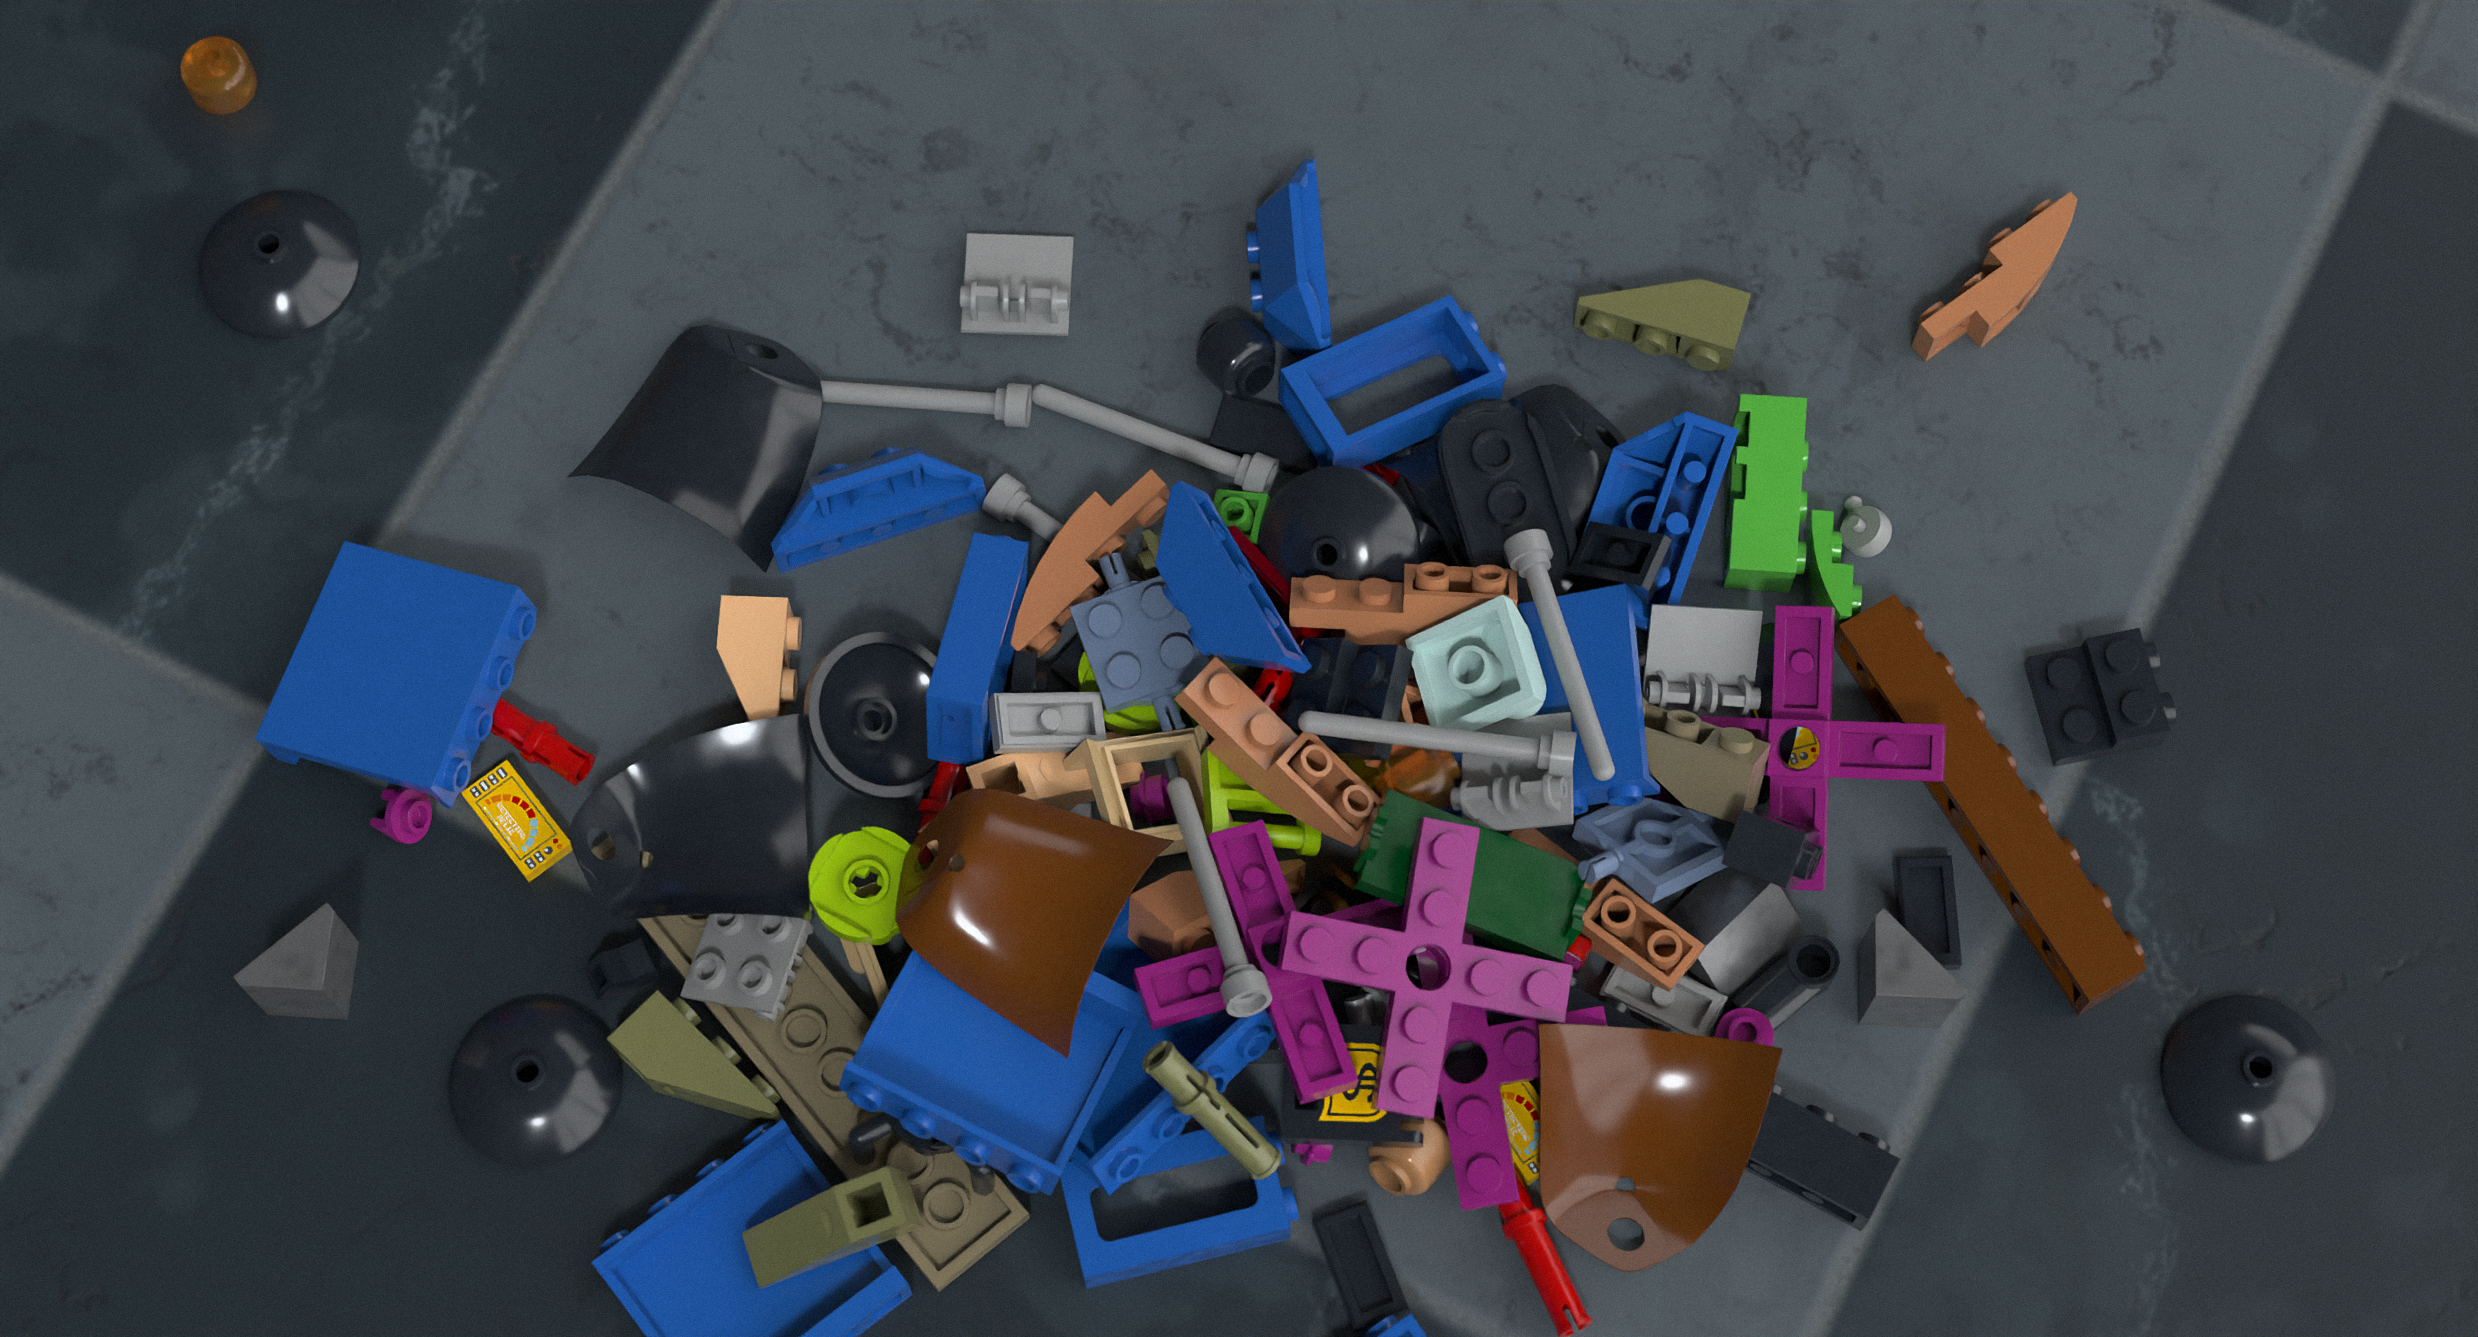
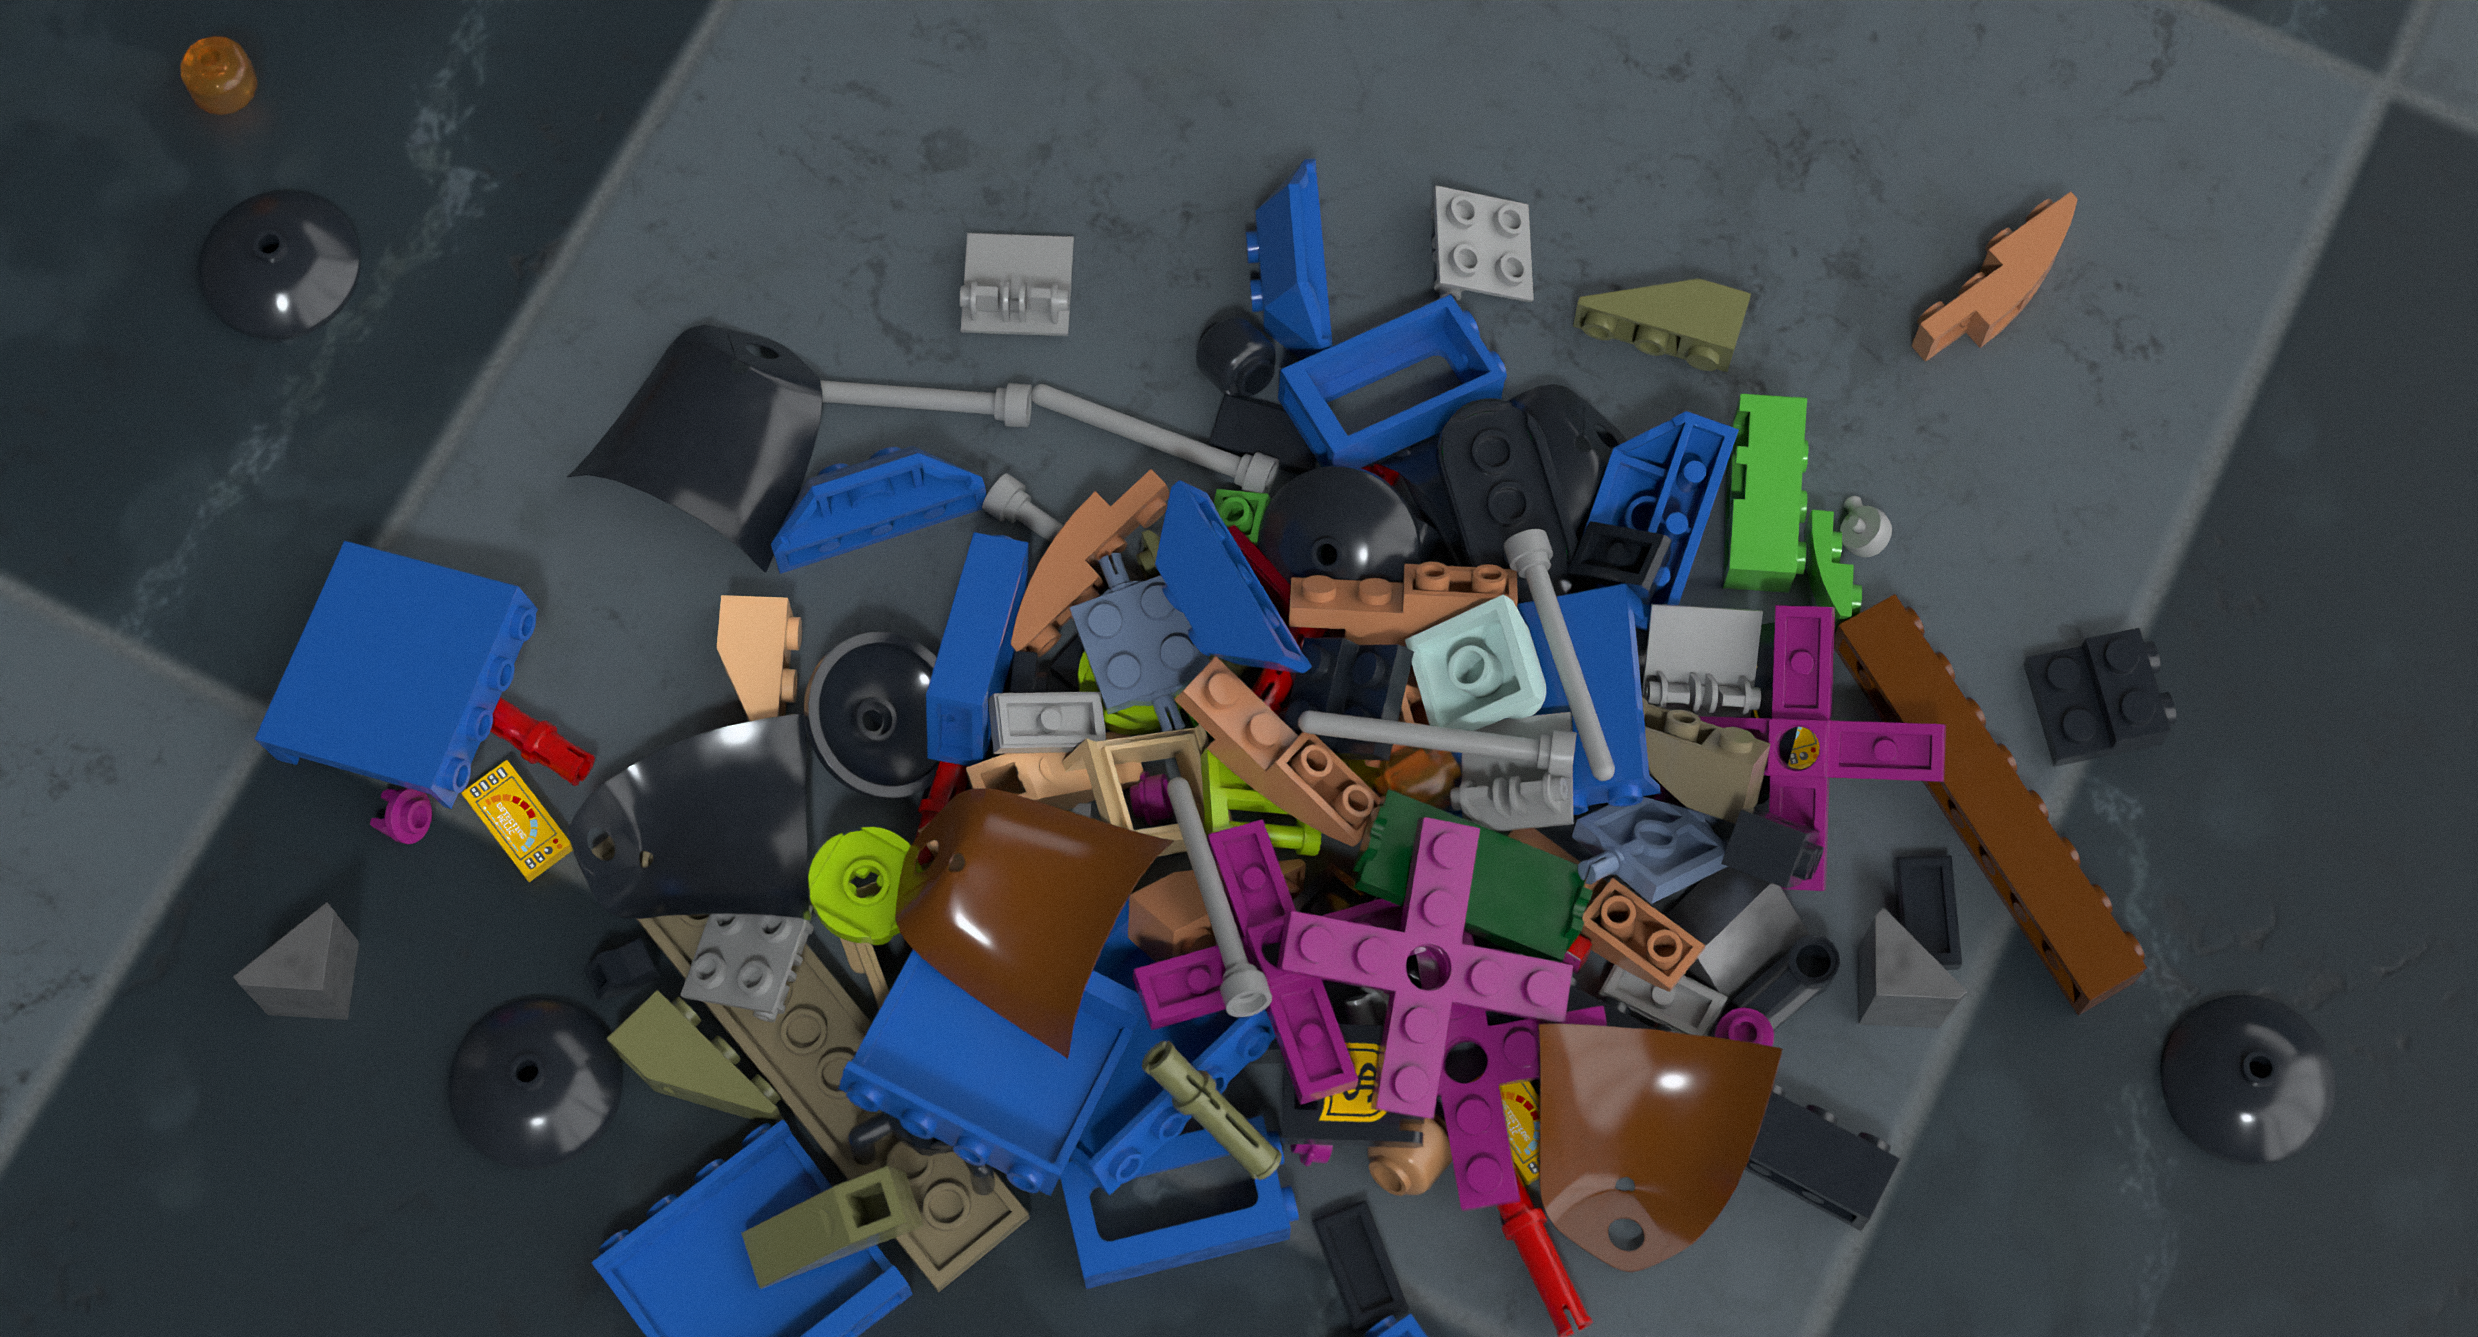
(1481, 245): none -> light grey hinge

